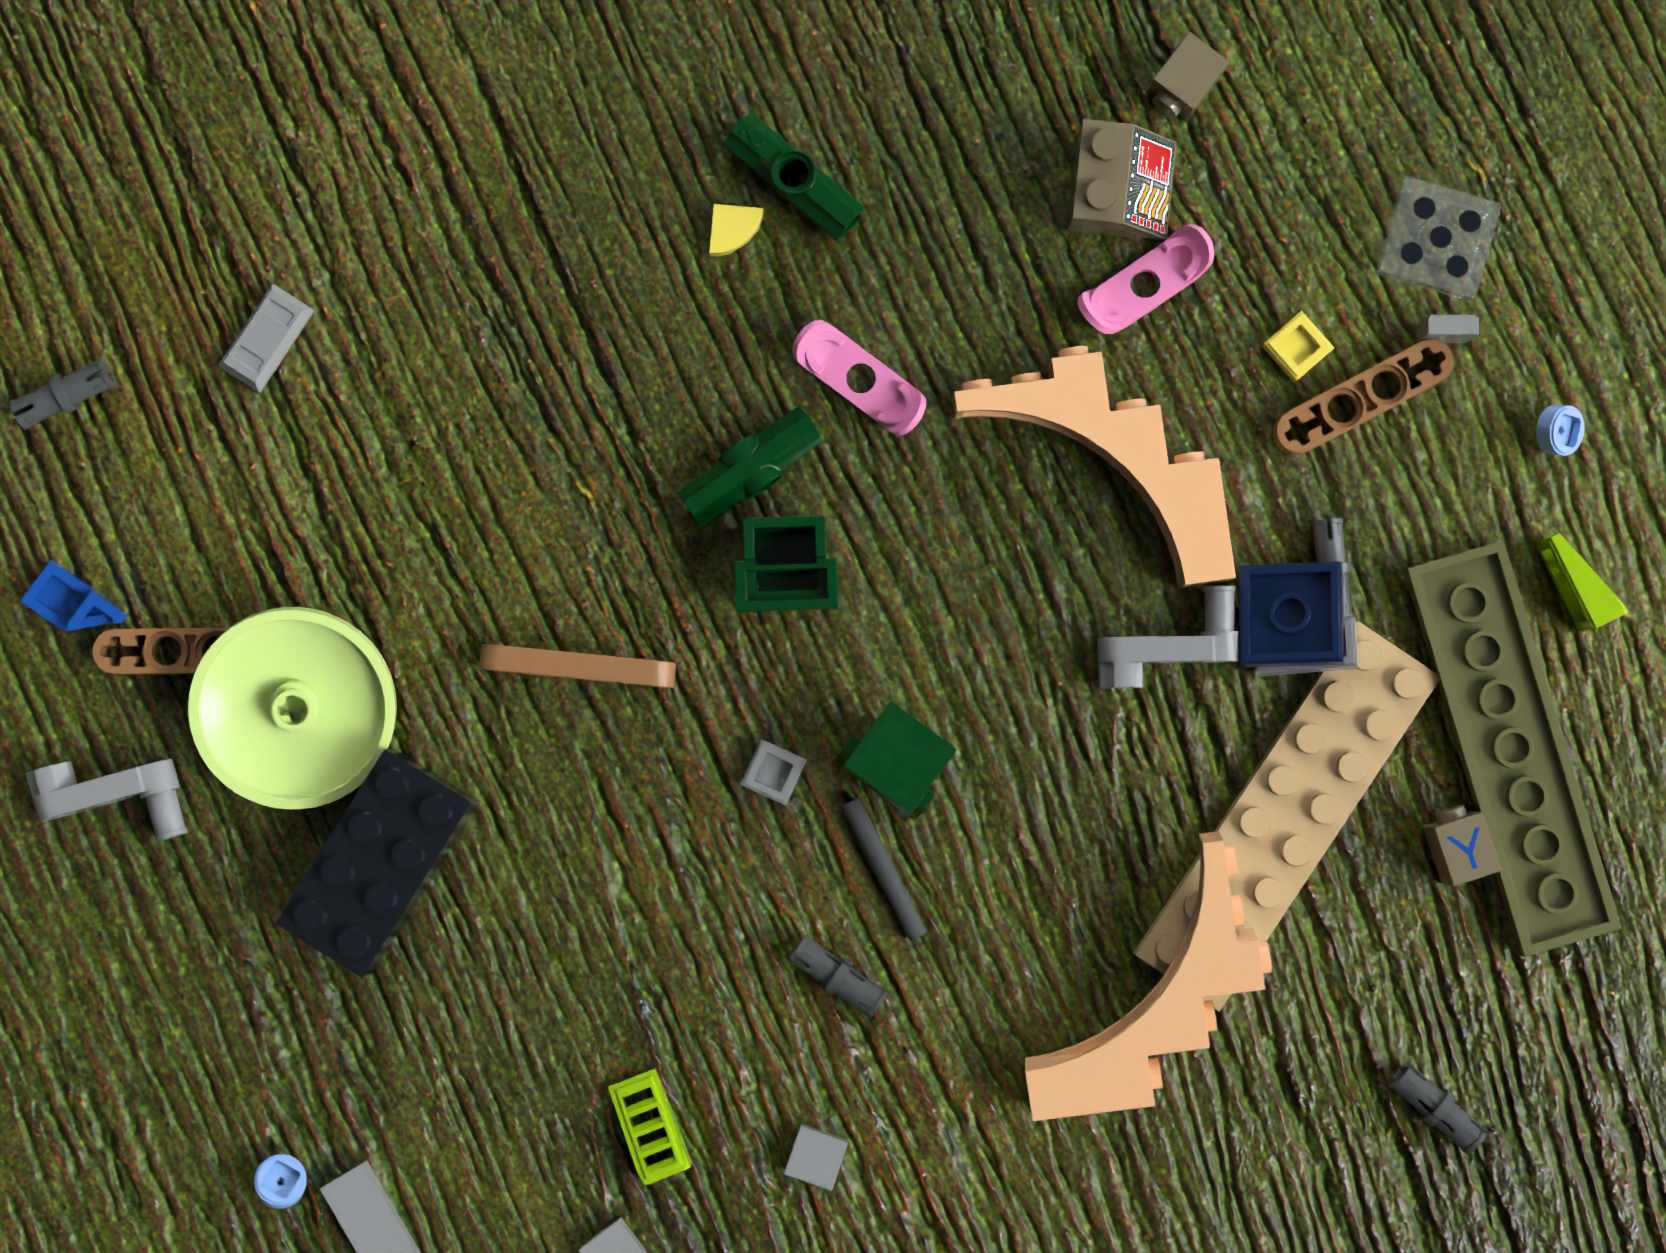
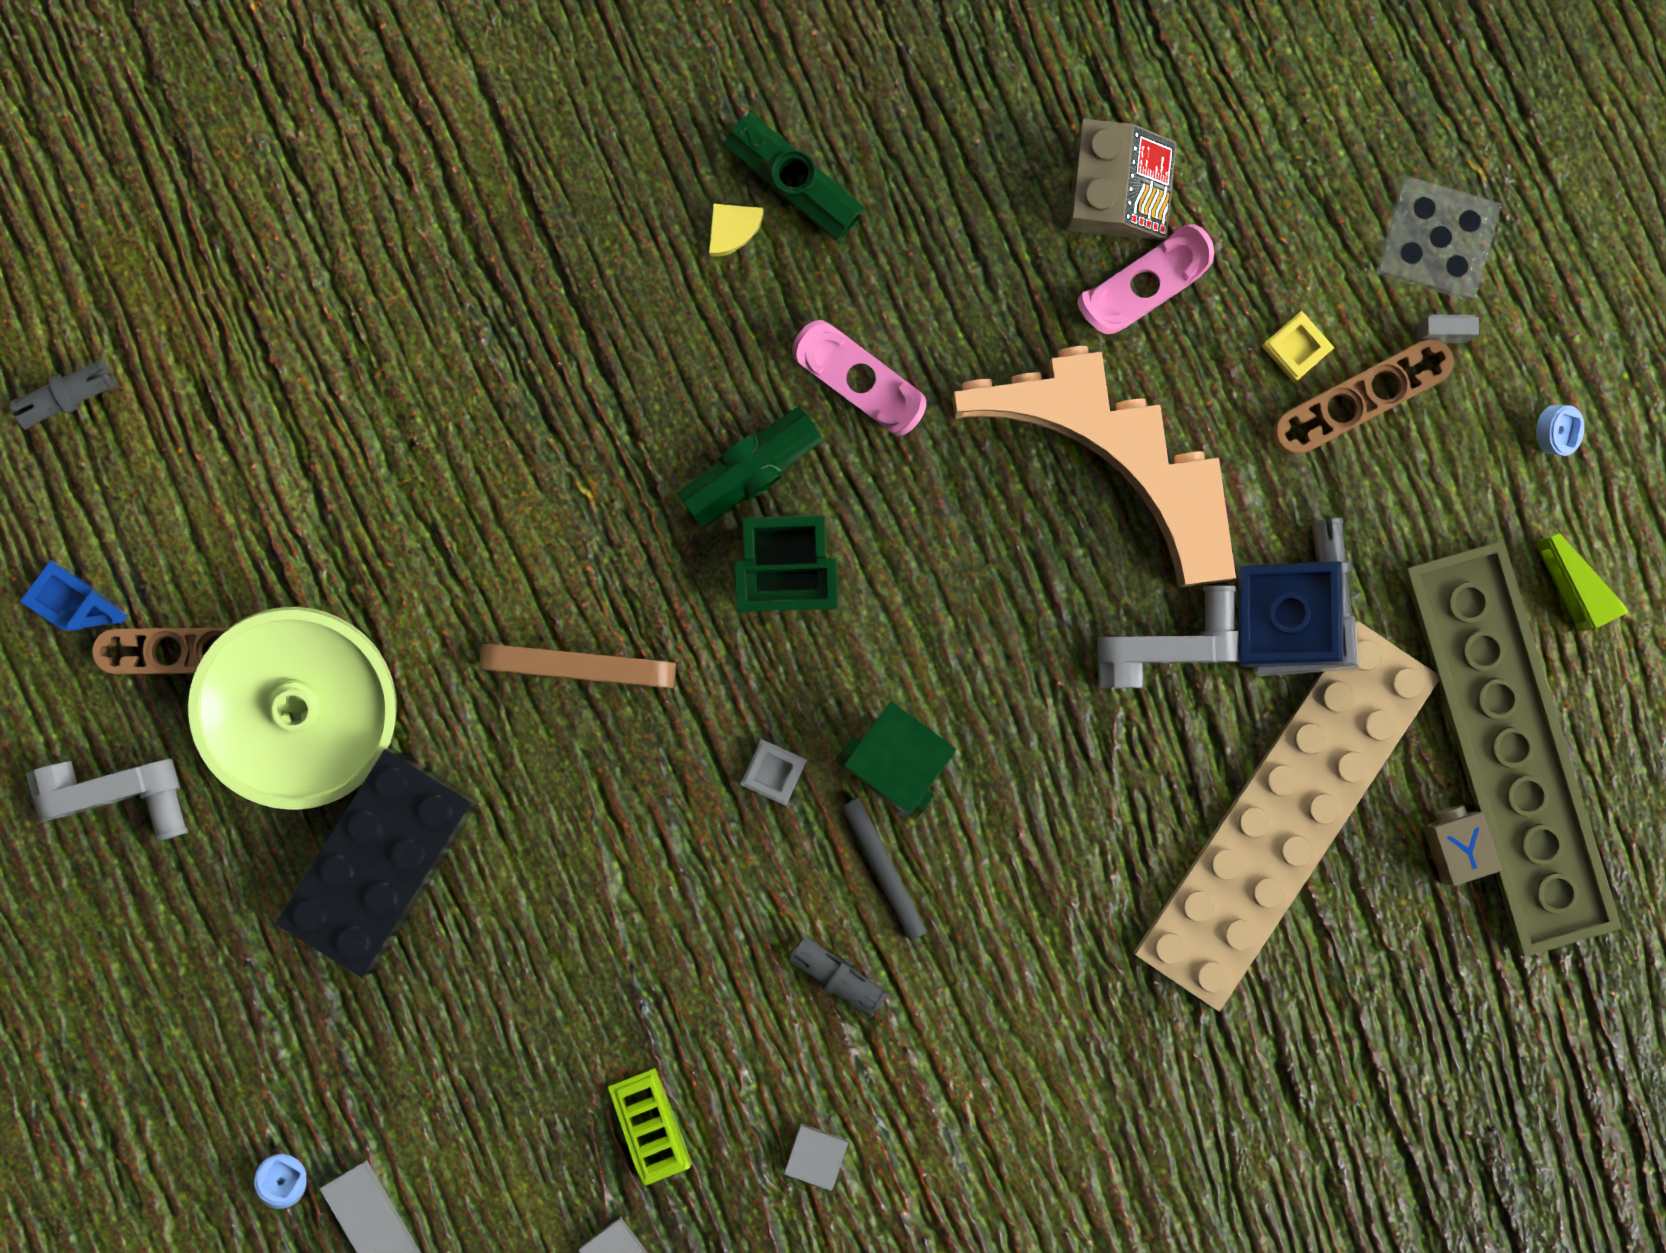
(266, 338): light grey tile -> none
(1187, 78): dark tan brick -> none
(1213, 960): light nougat arch -> none
(1438, 1108): dark grey pin -> none

